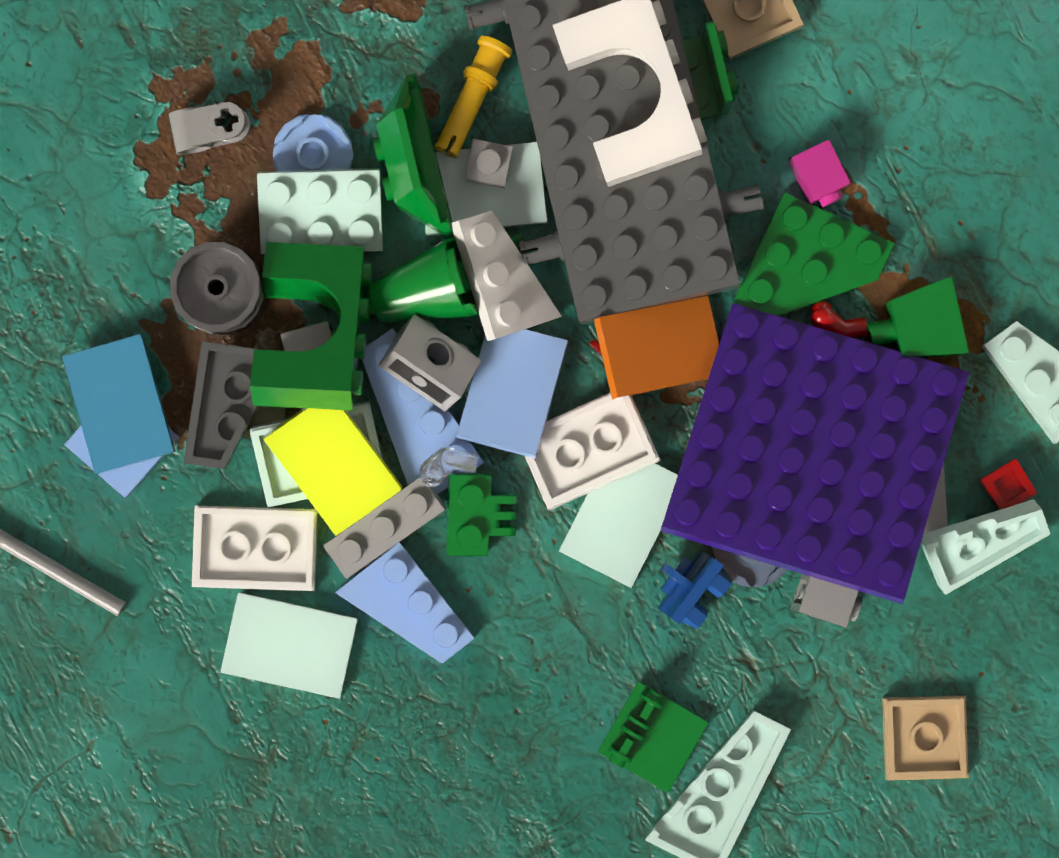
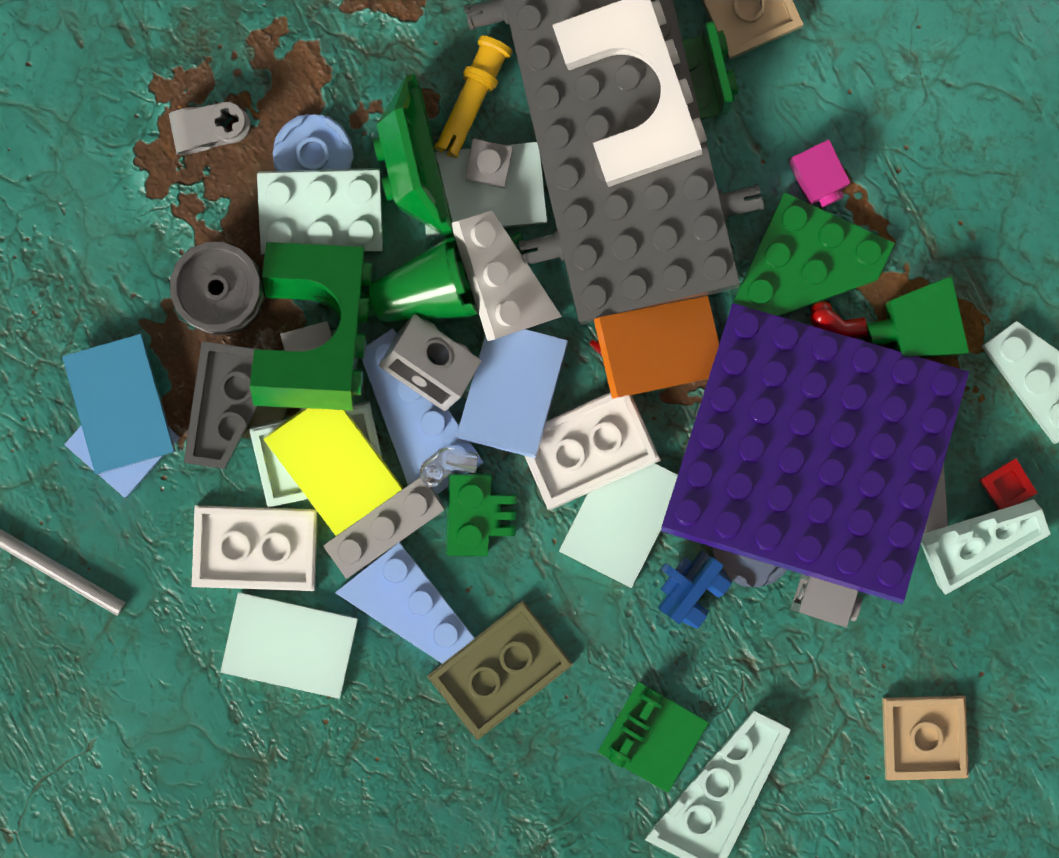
(500, 670): none -> olive tile

